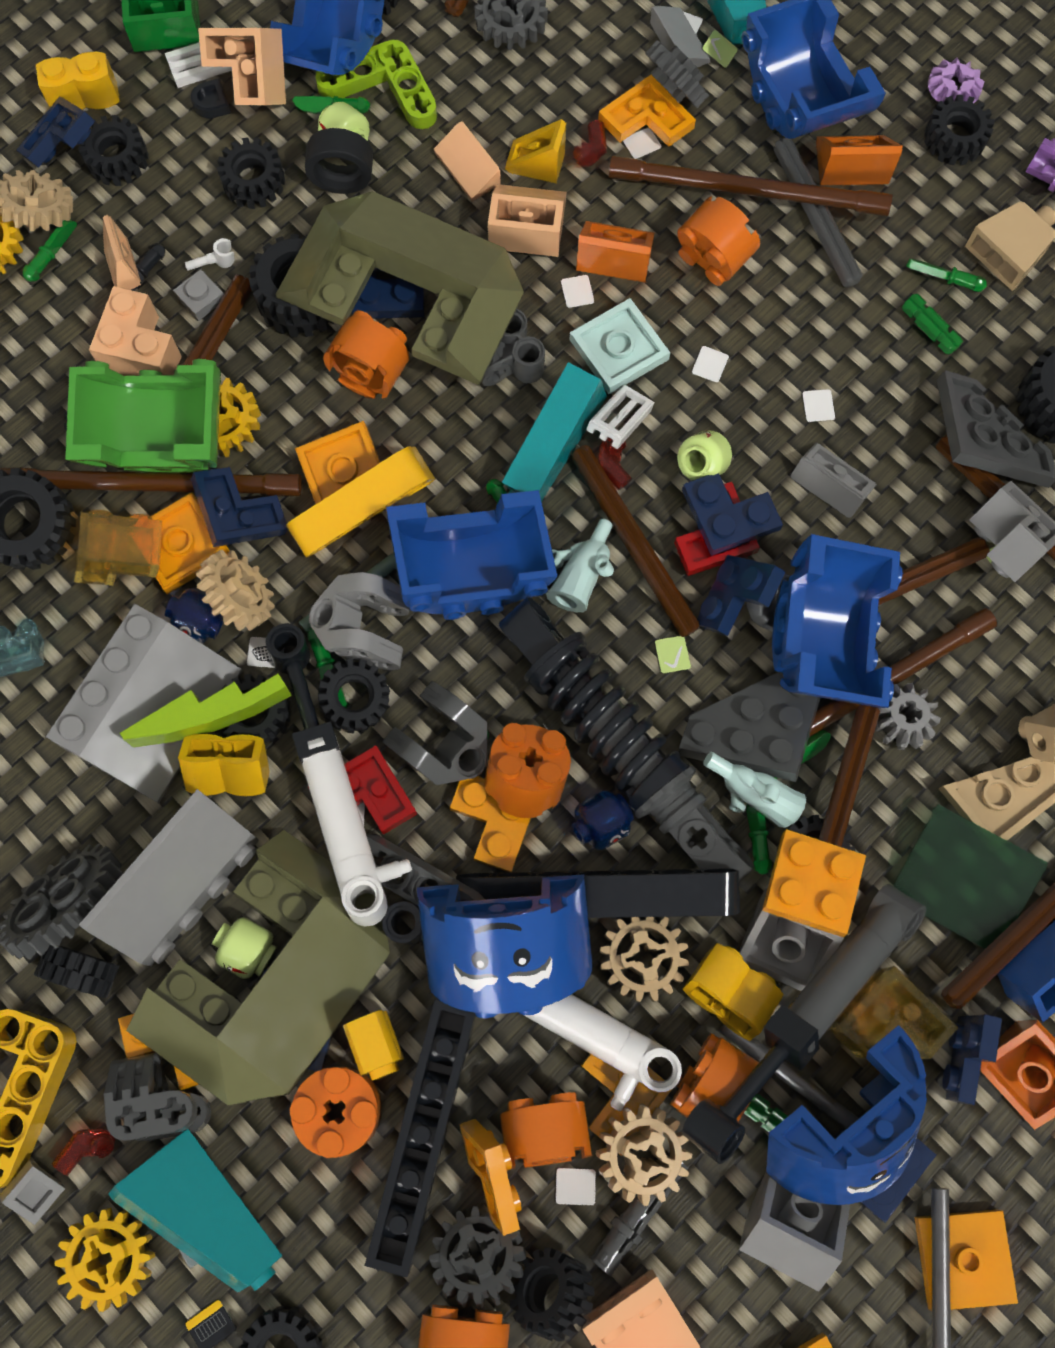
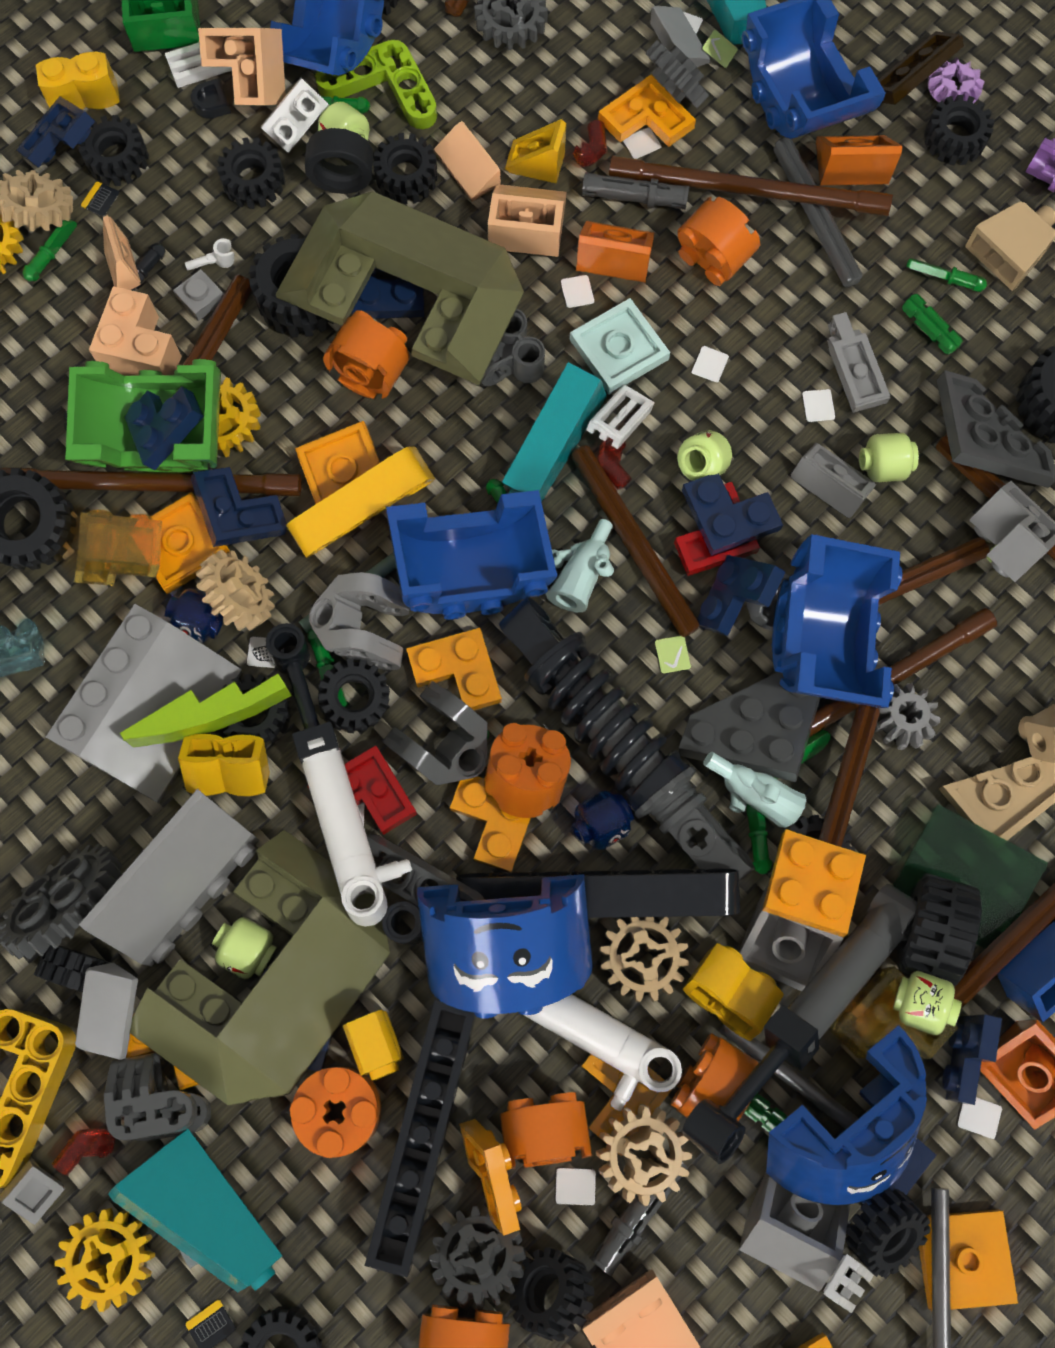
(100, 198): none -> black sticker
(106, 1011): none -> light grey slope
(160, 426): none -> dark blue plate
(294, 115): none -> white hips
(400, 152): none -> black tyre
(458, 657): none -> light orange plate
(638, 191): none -> dark grey pin
(850, 1284): none -> white tile
(856, 365): none -> light grey hinge
(887, 1232): none -> black tyre
(889, 457): none -> yellowish green head
(919, 65): none -> dark brown tile
(927, 1003): none -> yellowish green head
(942, 929): none -> black tyre
(980, 1118): none -> white sticker

